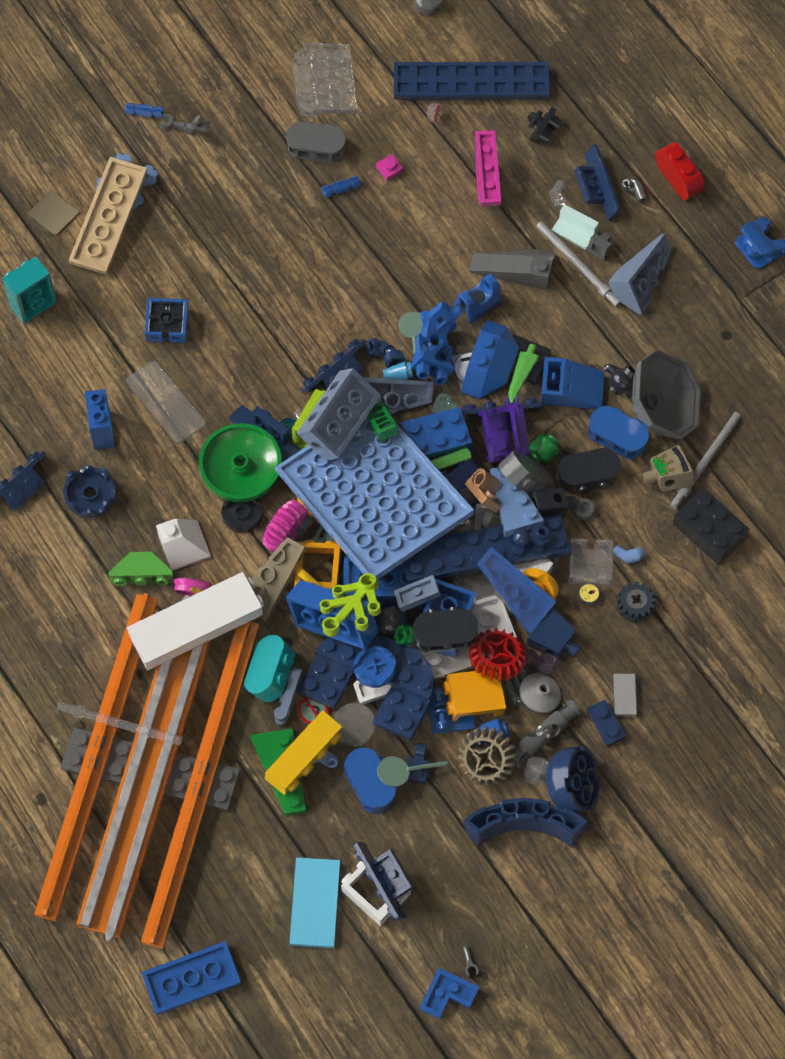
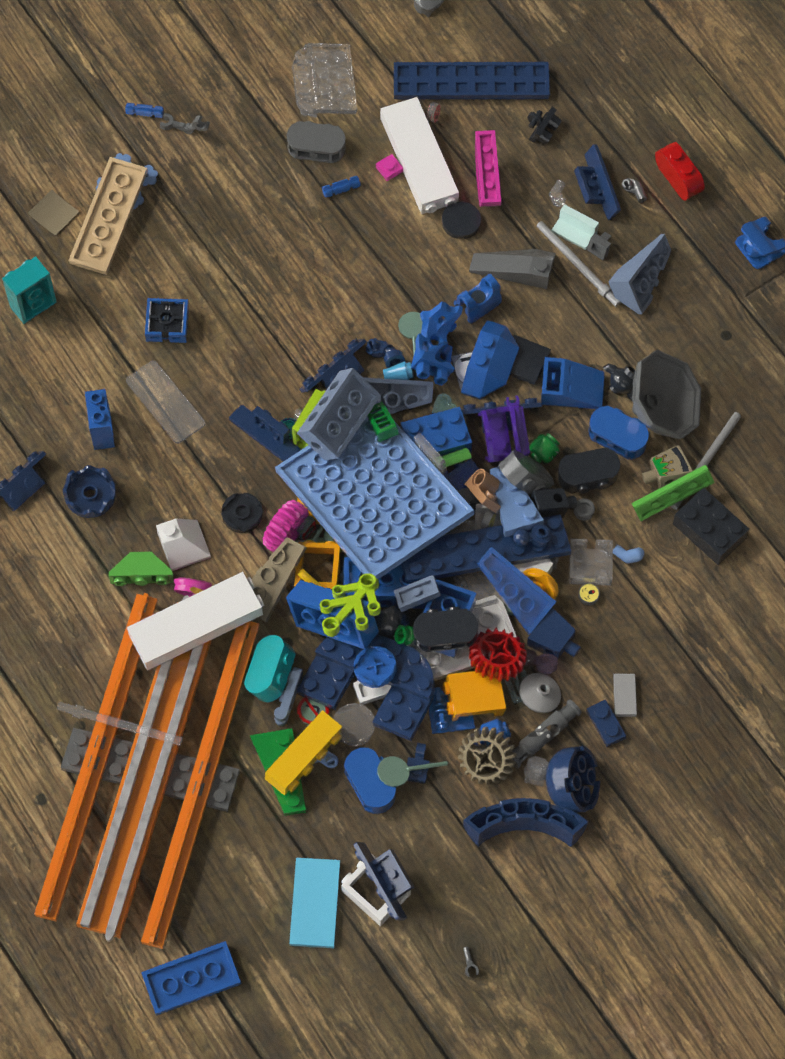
(239, 462): green dish -> none
(419, 155): none -> white brick
(430, 452): none -> clear tile
(446, 987): blue plate -> none
(461, 220): none -> black tile
(523, 368): bright green bar -> none
(634, 609): black wheel -> none
(673, 493): none -> bright green tile

